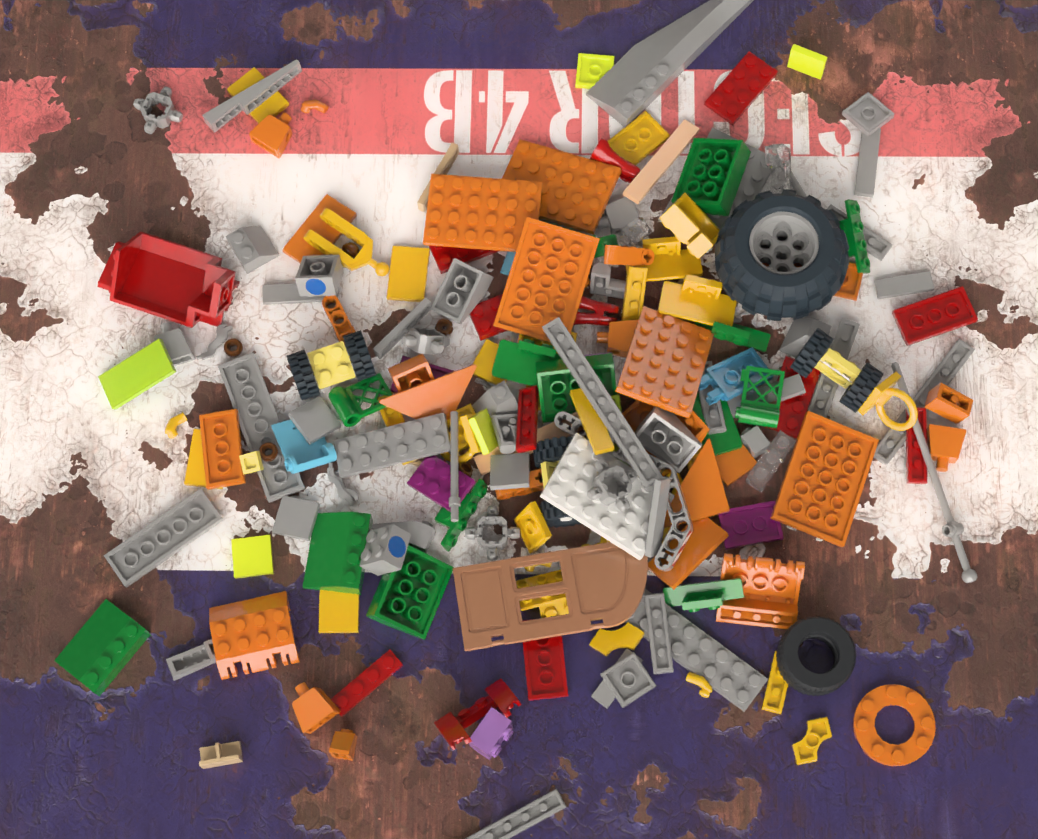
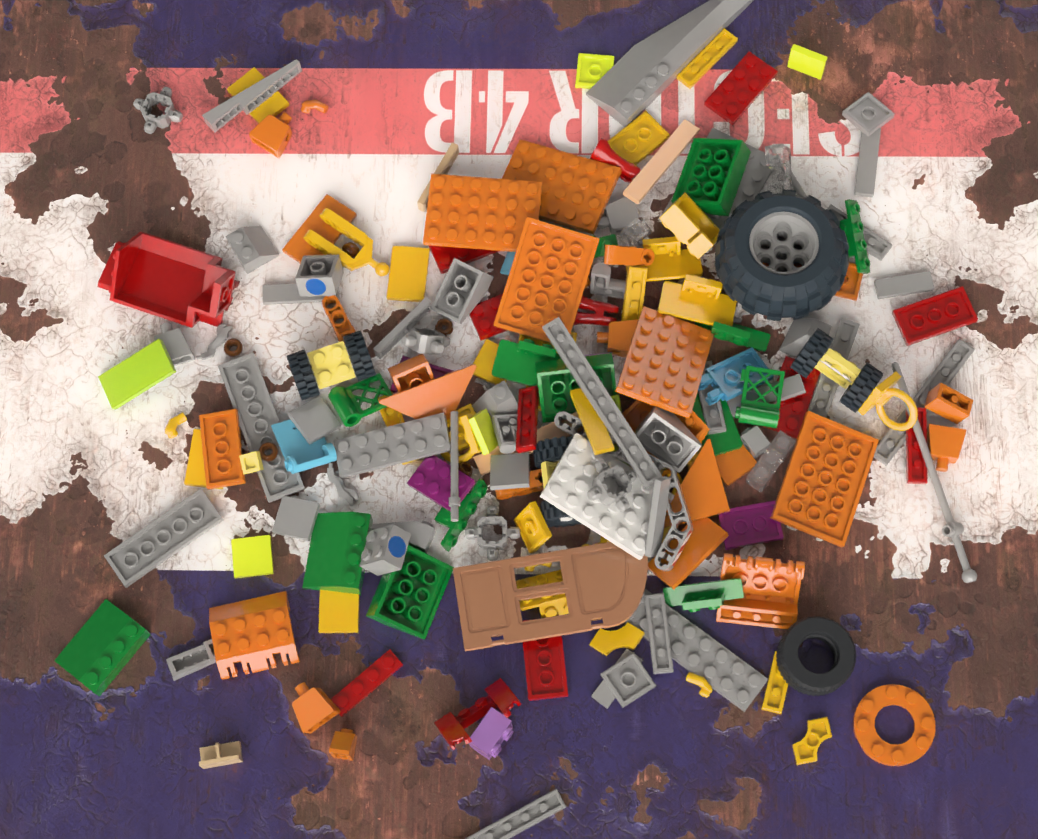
(707, 58): none -> yellow tile

